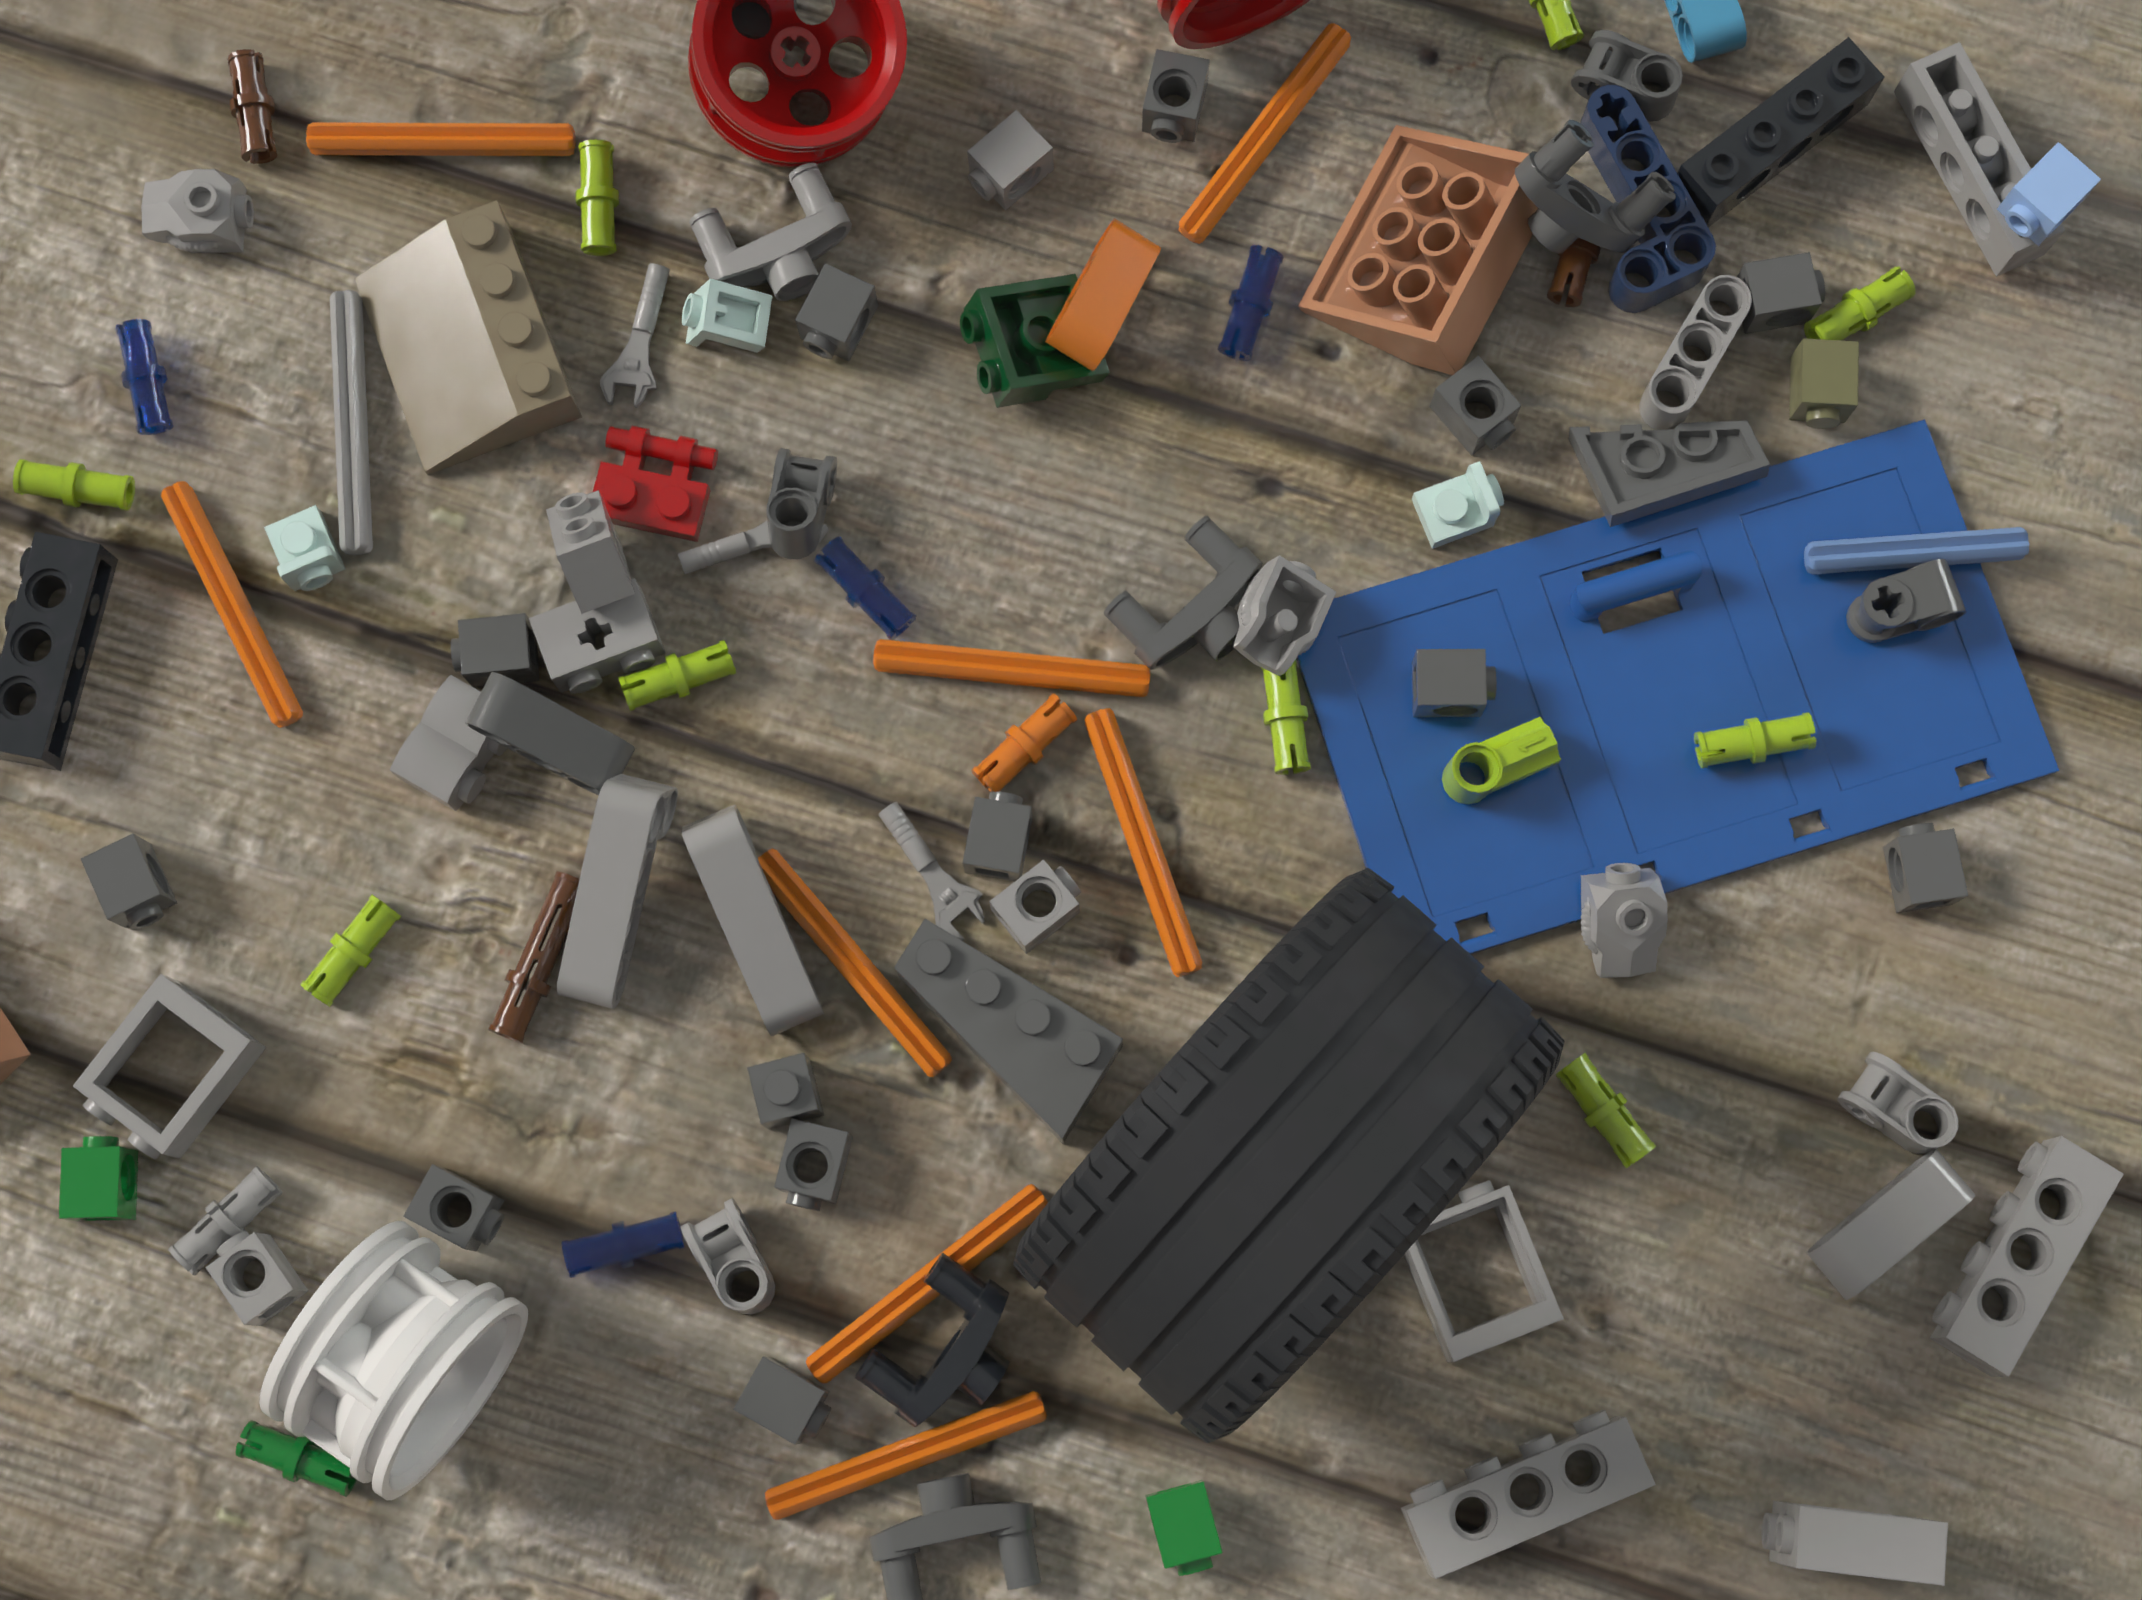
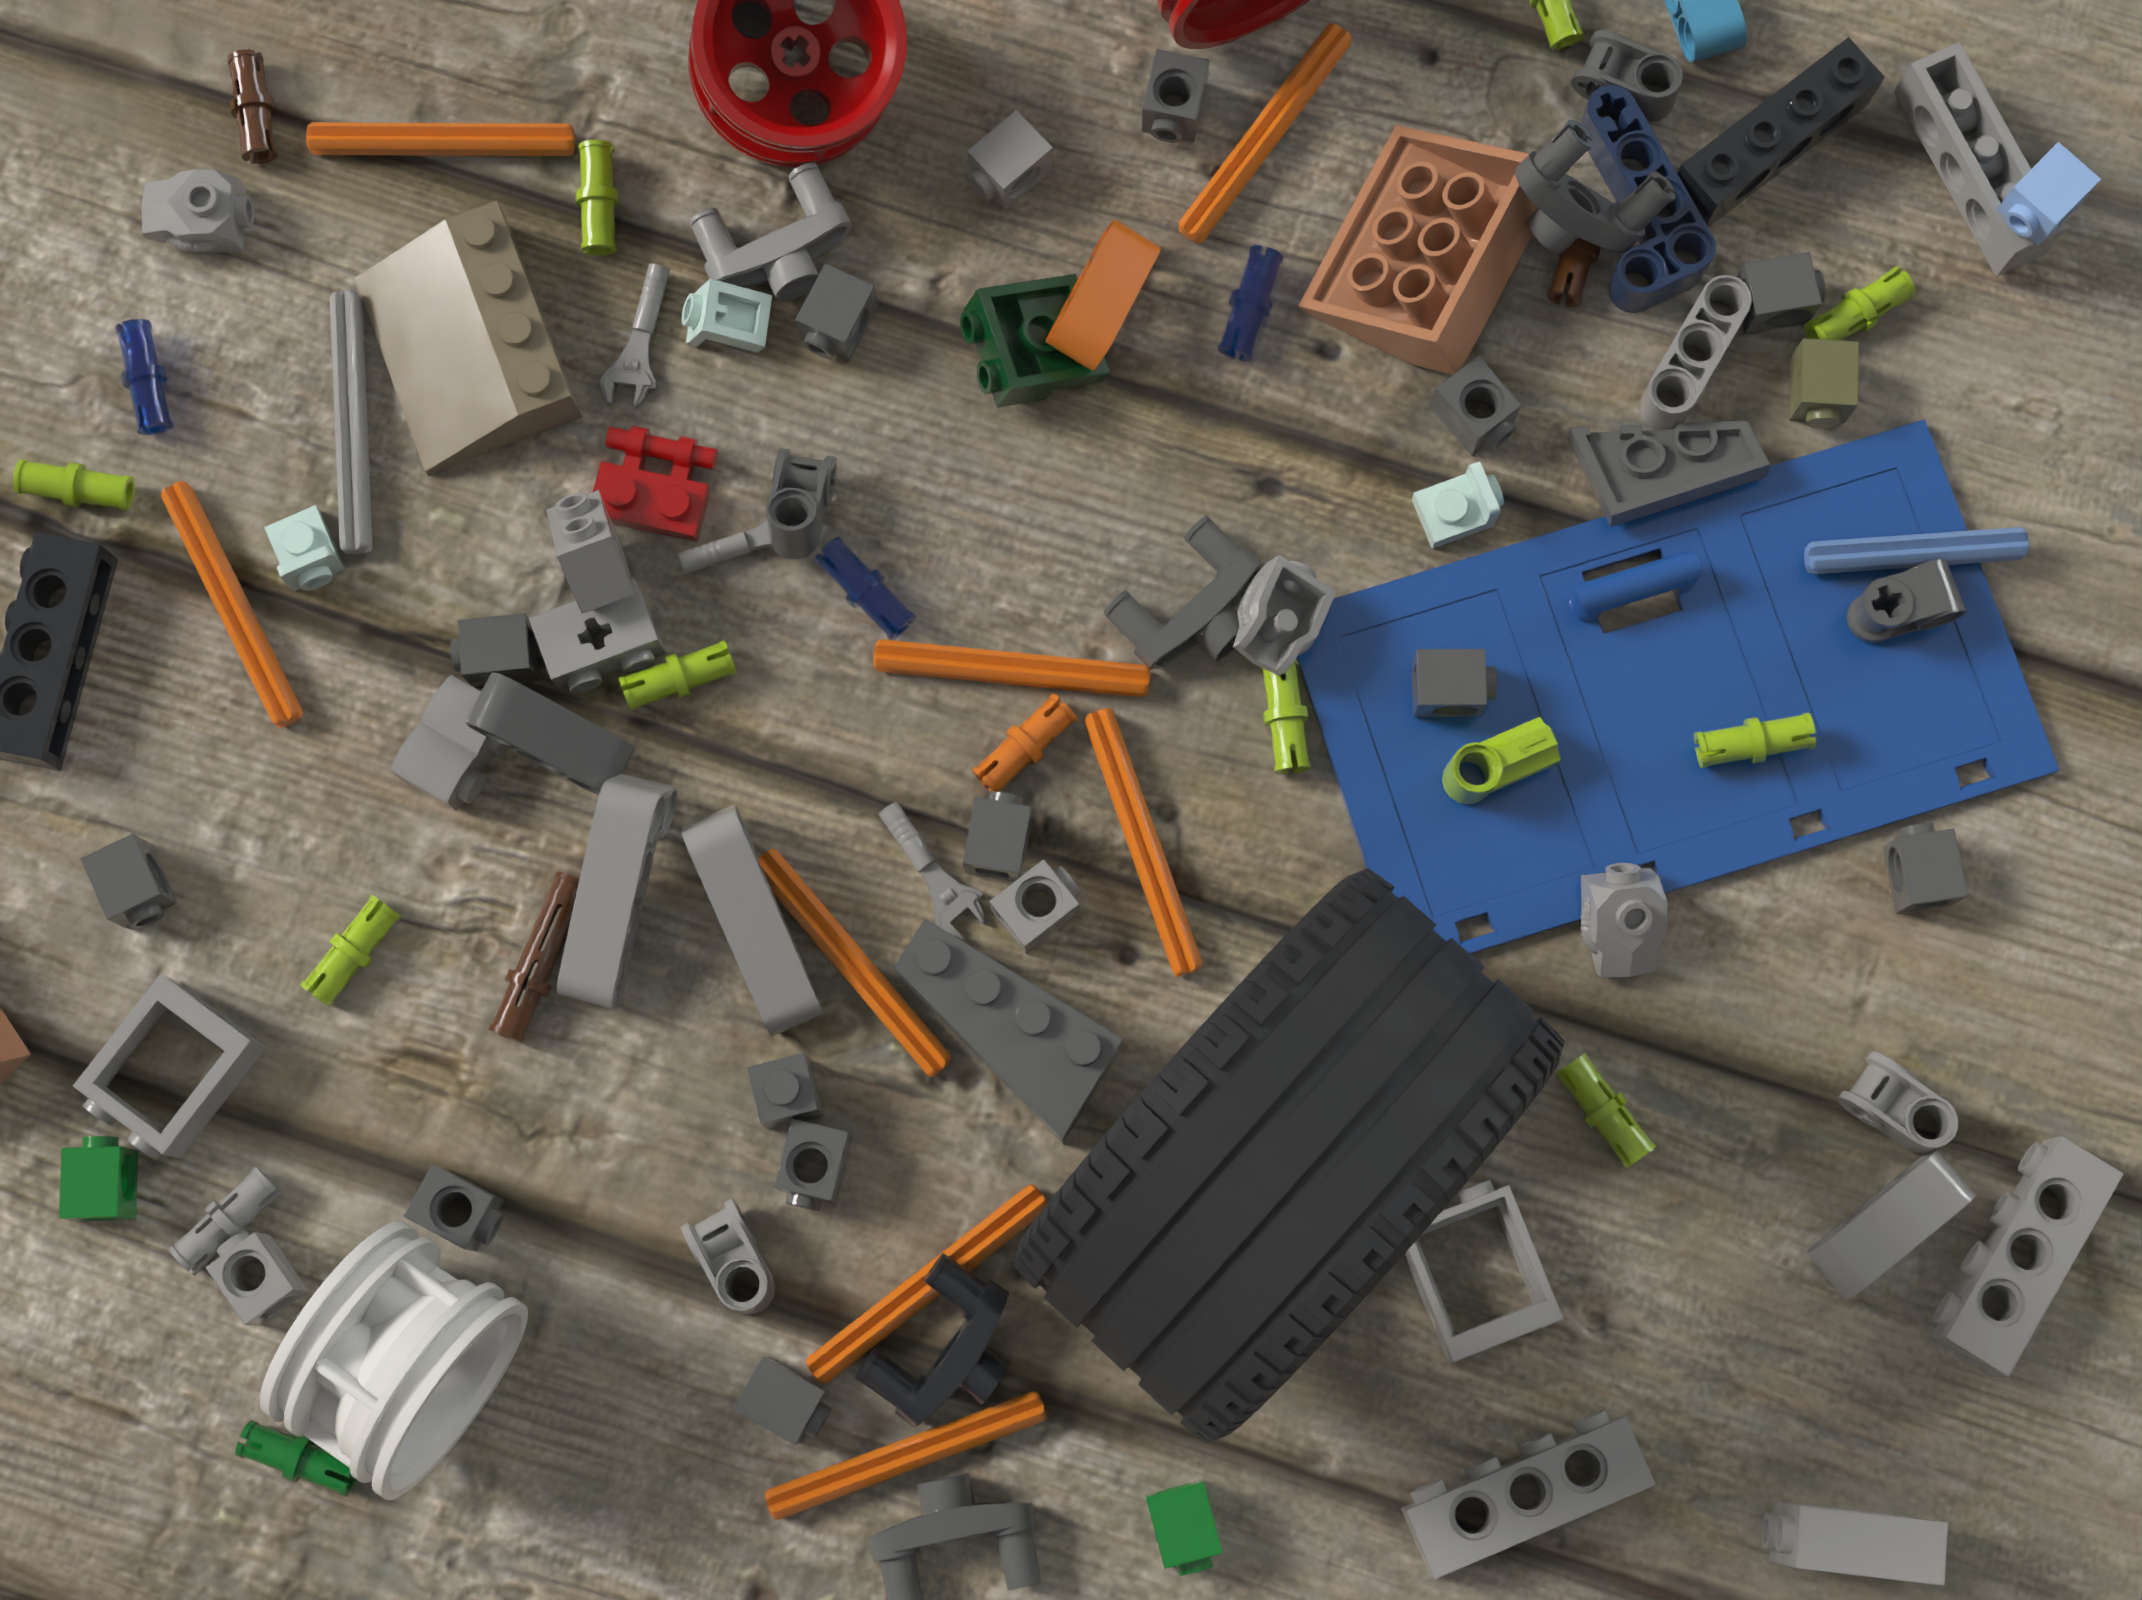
(622, 1244): clear blue pin -> none

